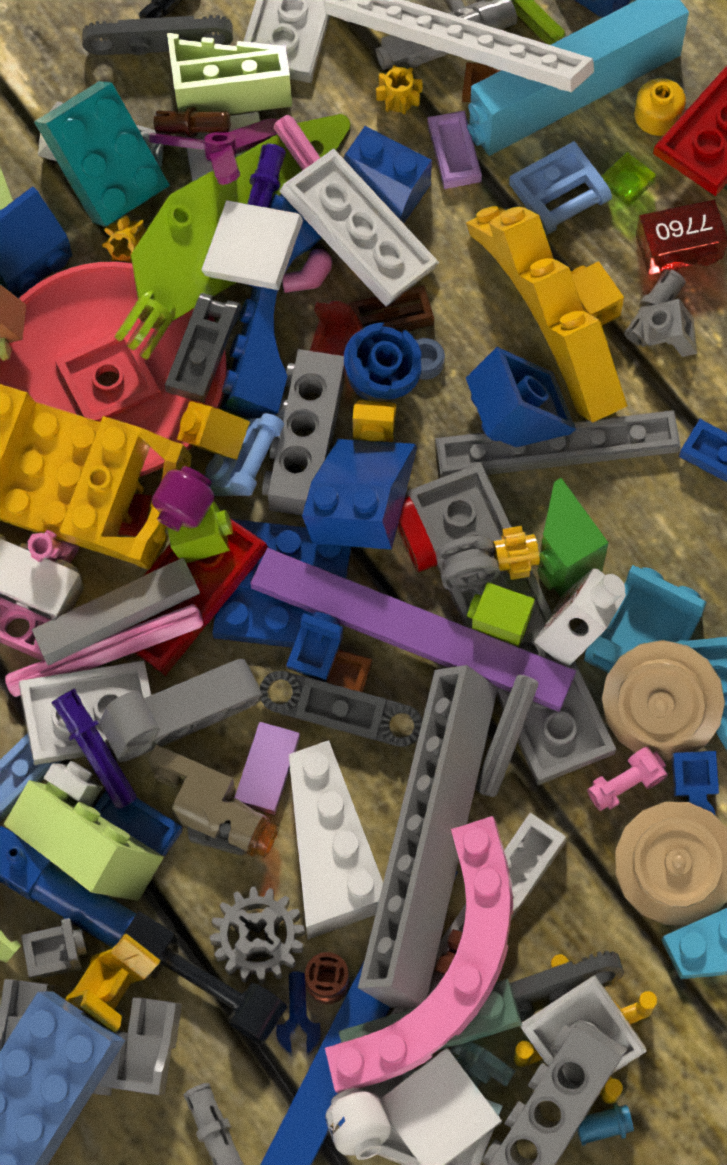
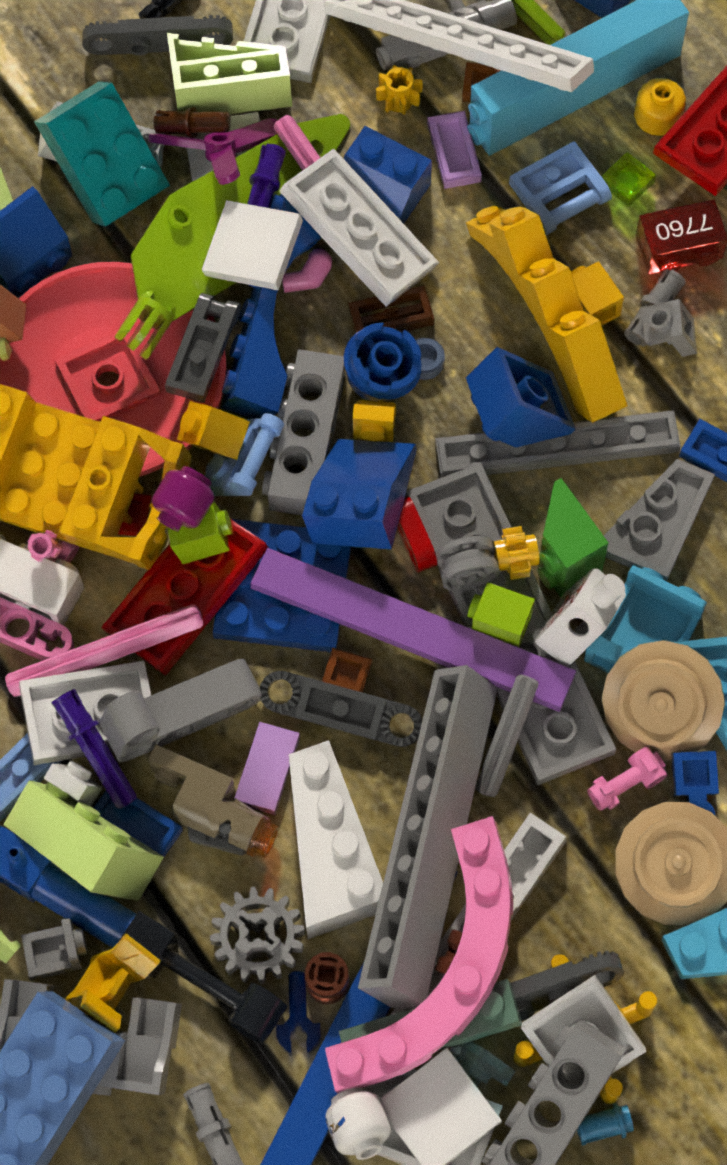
(115, 611): light grey tile -> none
(118, 233): yellow gear -> none
(316, 646): blue bracket -> none
(335, 327): clear red bracket -> none
(661, 520): none -> light grey wing

